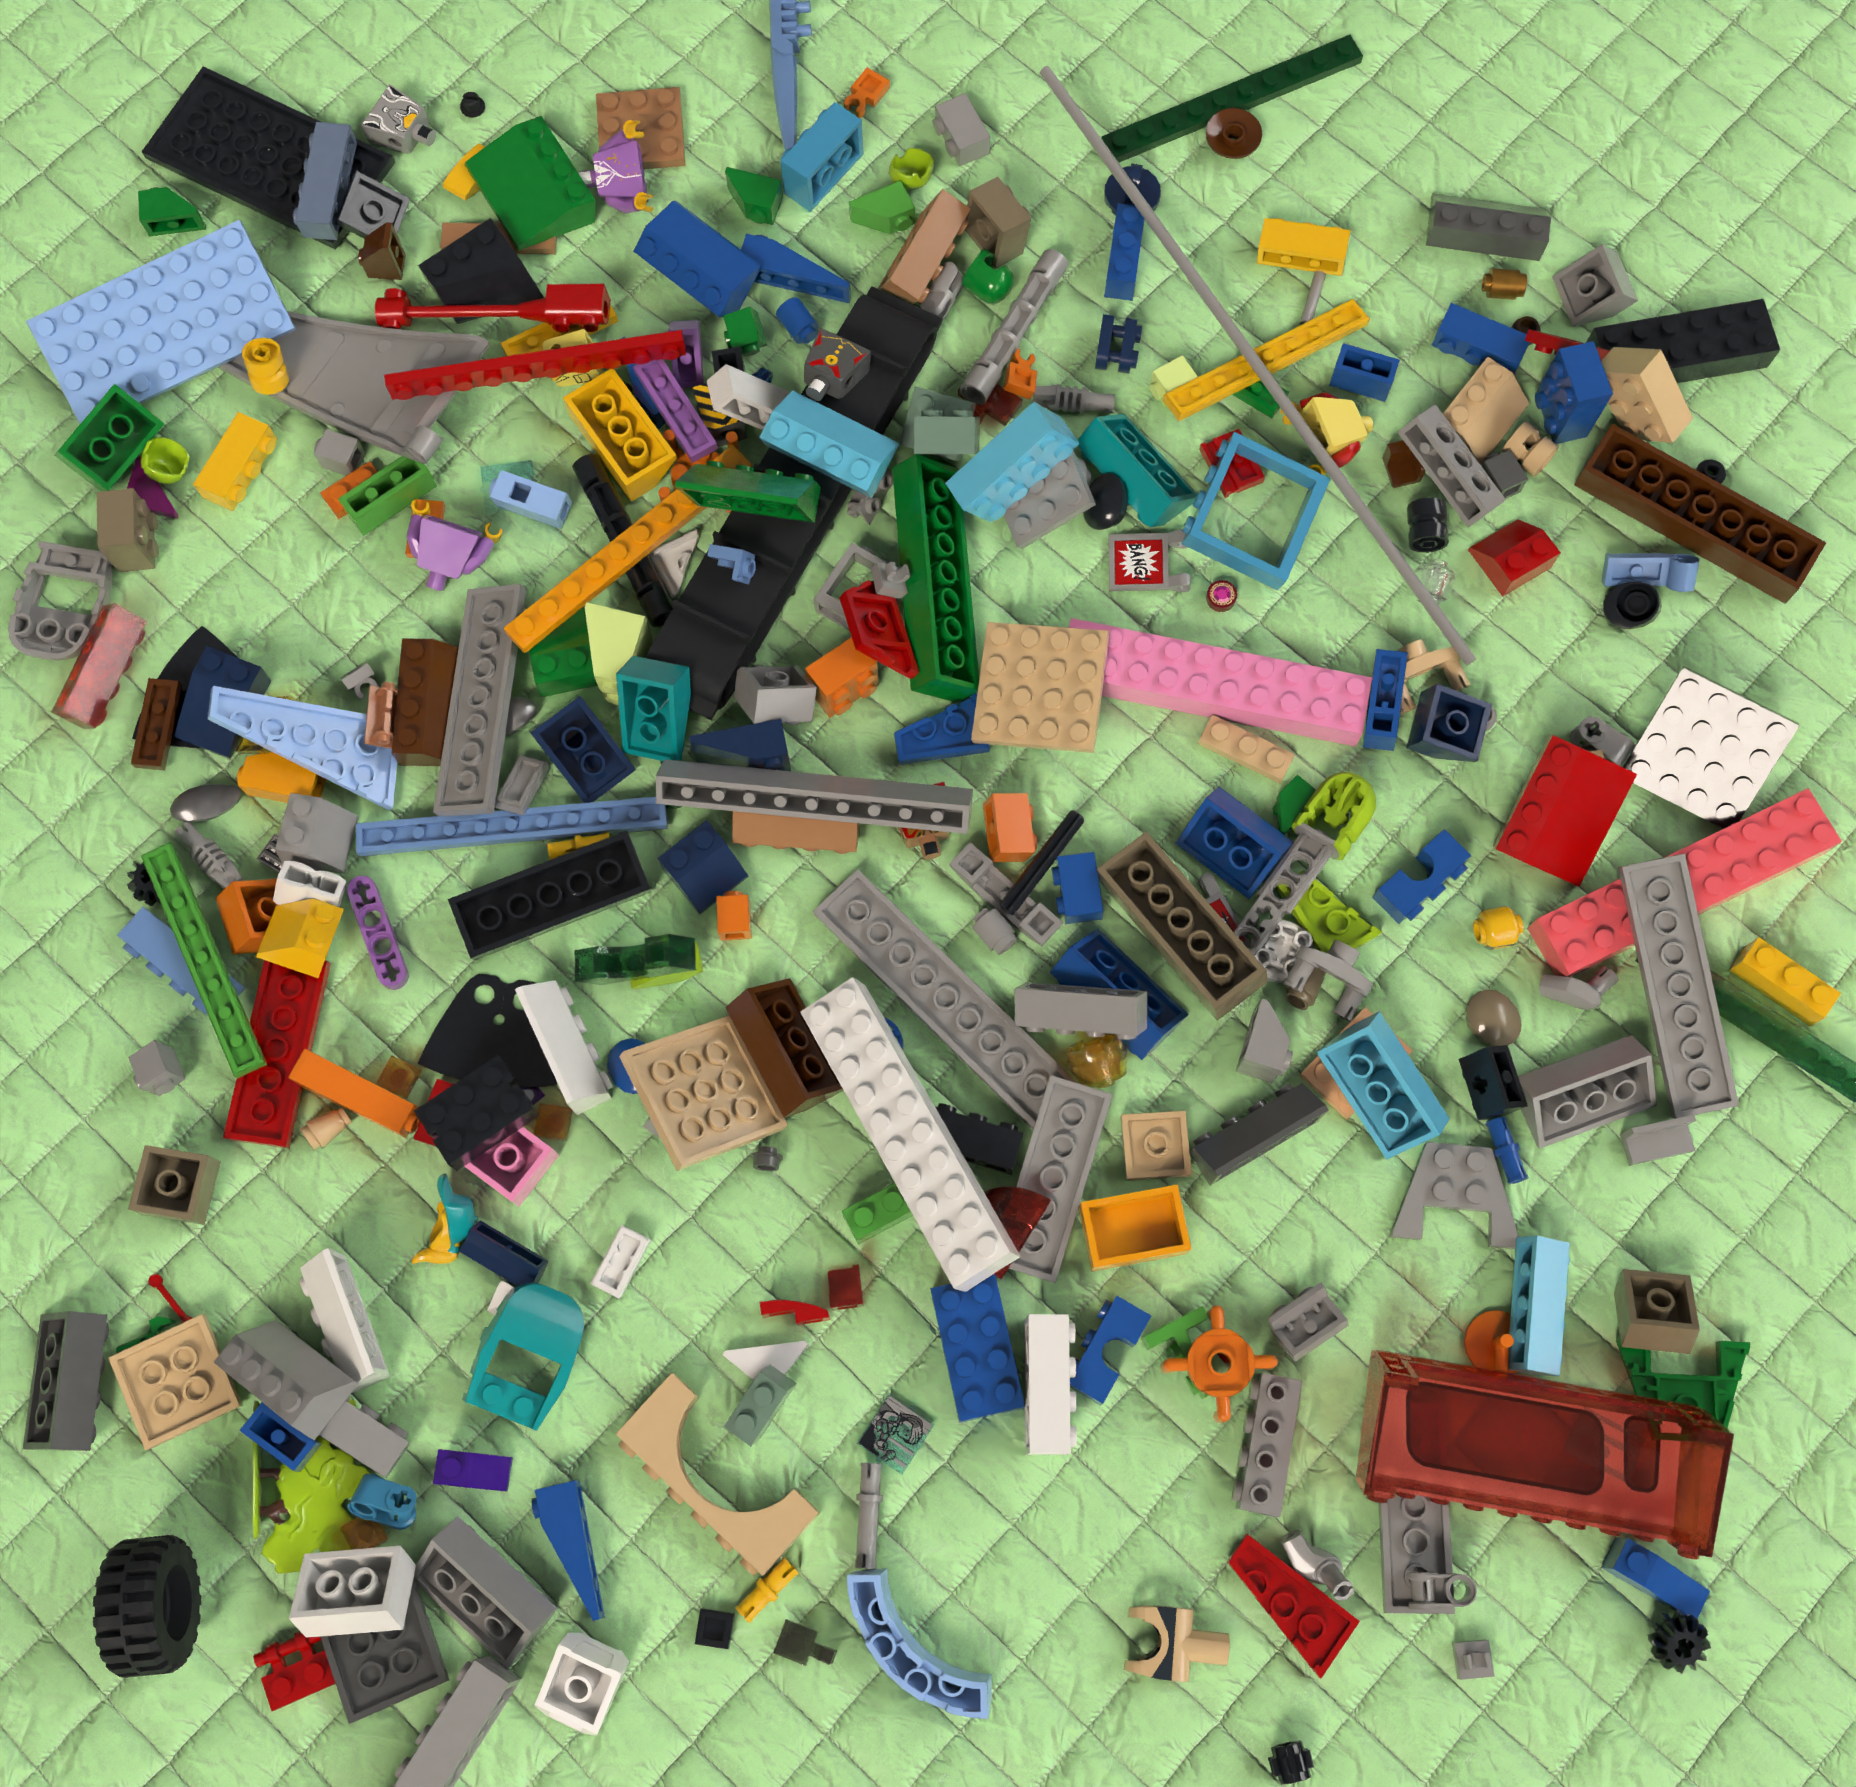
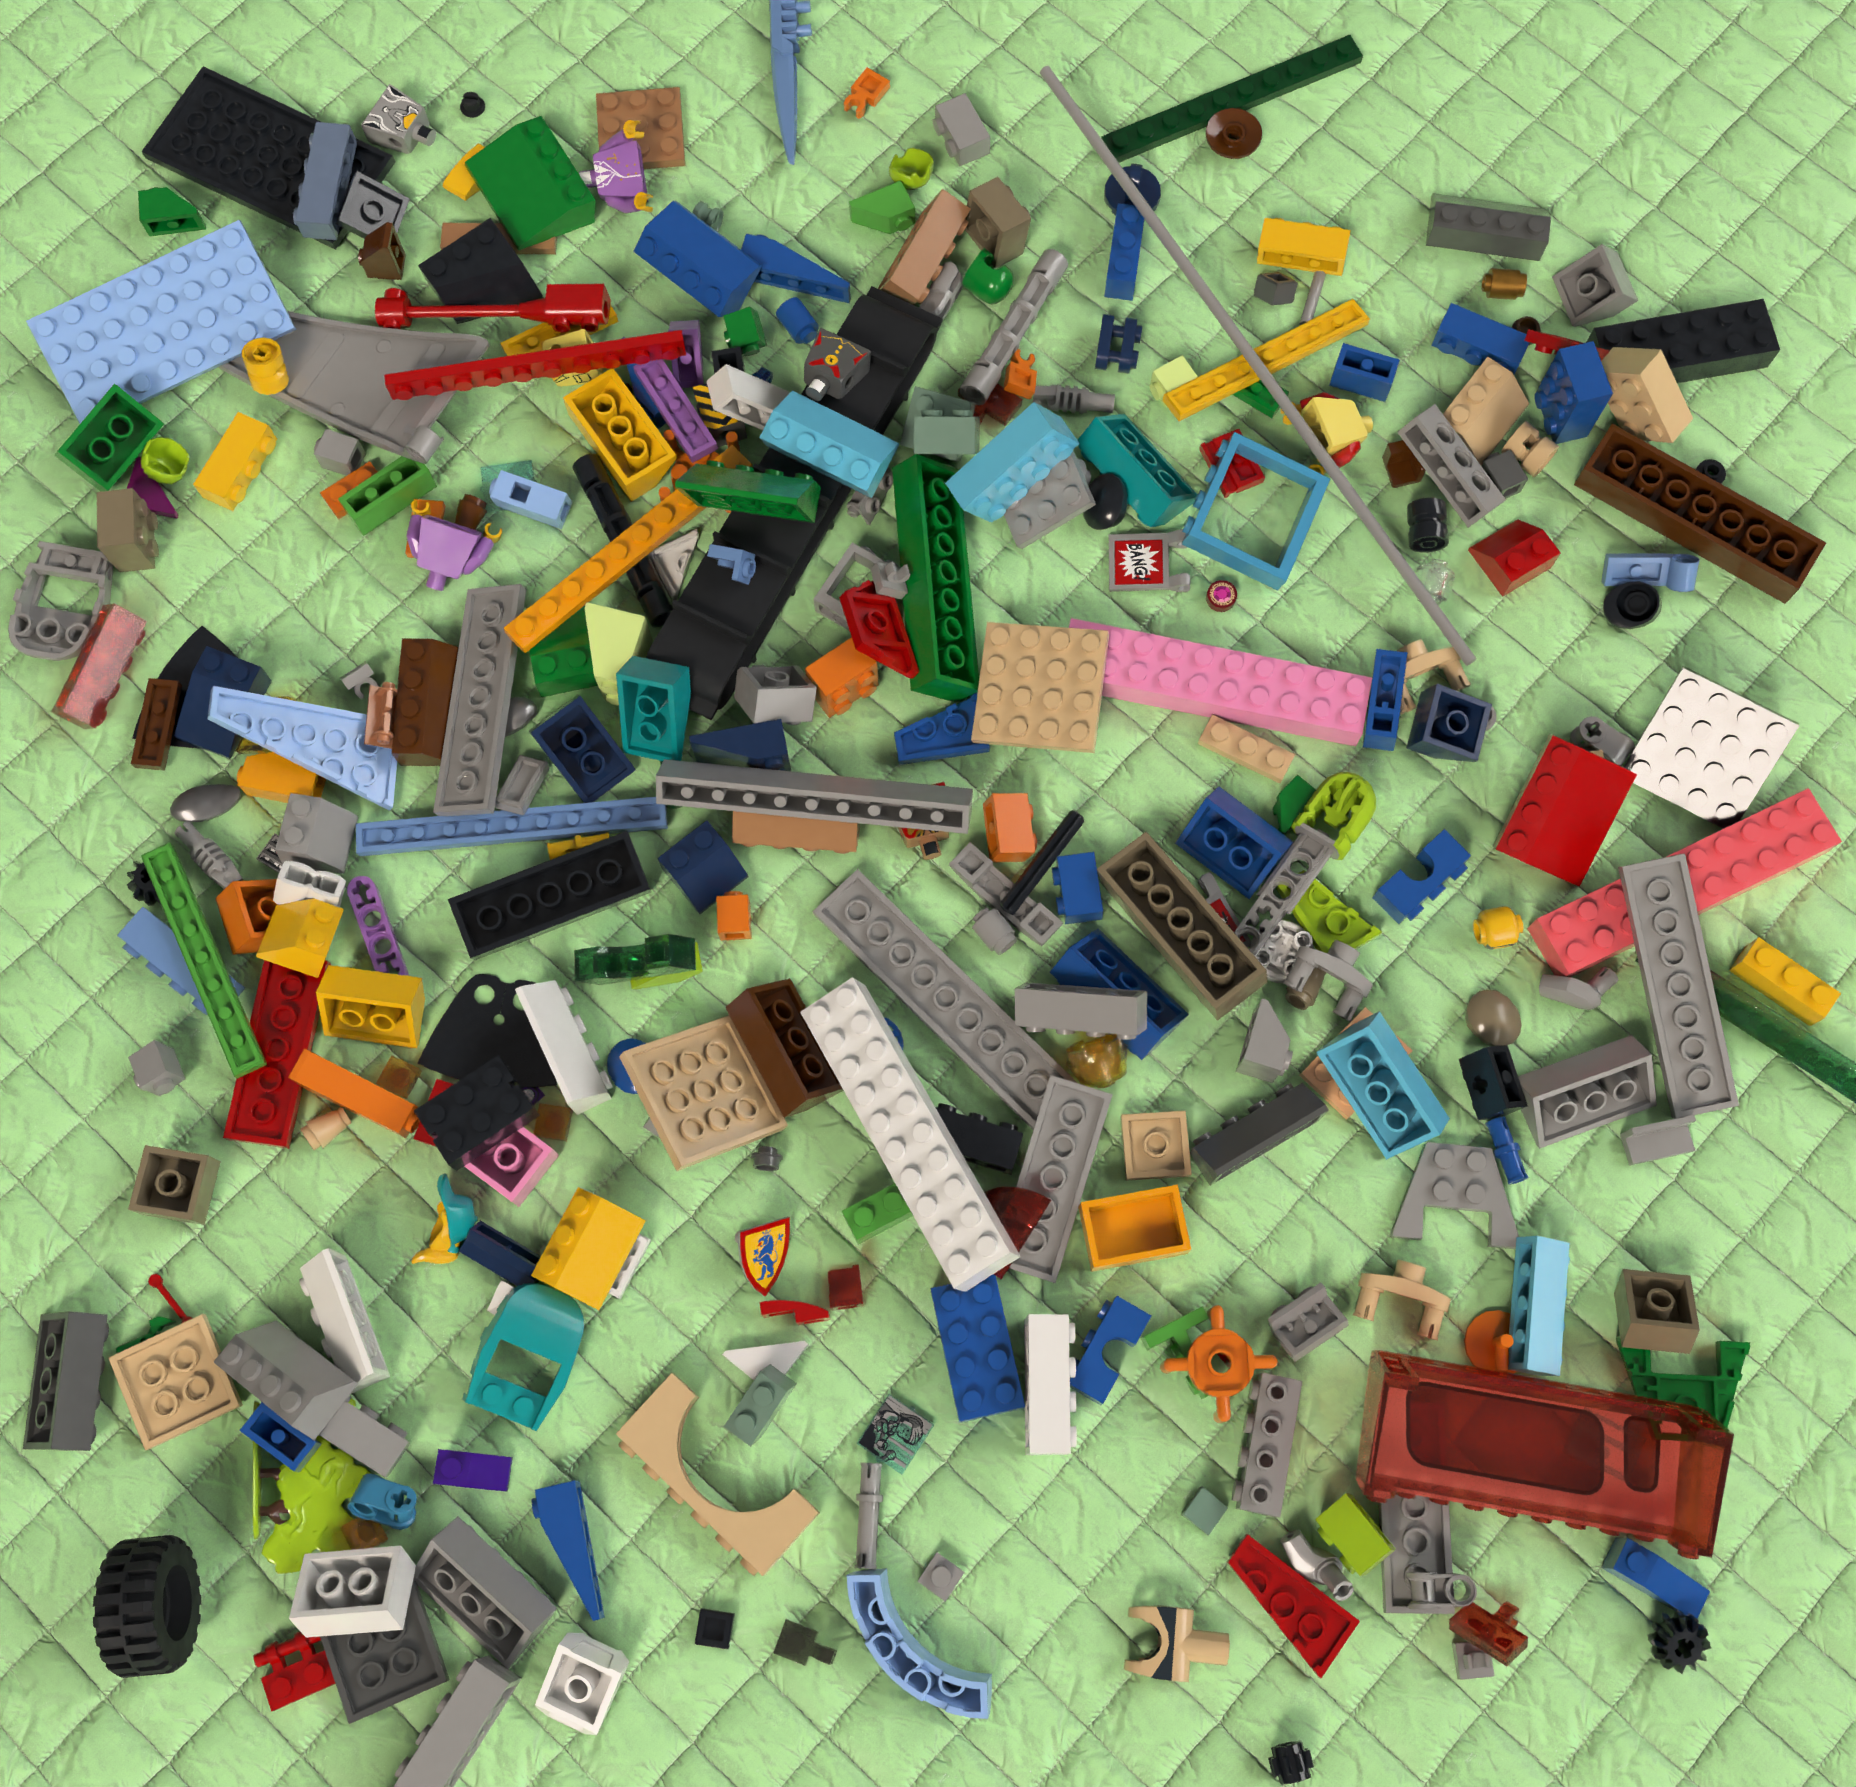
(371, 1006): none -> yellow slope
(470, 511): none -> reddish brown cone
(588, 1248): none -> yellow slope
(710, 216): none -> sand green wheel
(755, 194): green slope -> none
(763, 1252): none -> shield
(766, 1590): yellow pin -> none
(822, 156): dark azure brick -> none
(941, 1576): none -> light grey plate
(1204, 1510): none -> sand green slope
(1275, 288): none -> dark grey slope
(1354, 1535): none -> lime brick
(1405, 1282): none -> tan connector
(1491, 1632): none -> clear red plate

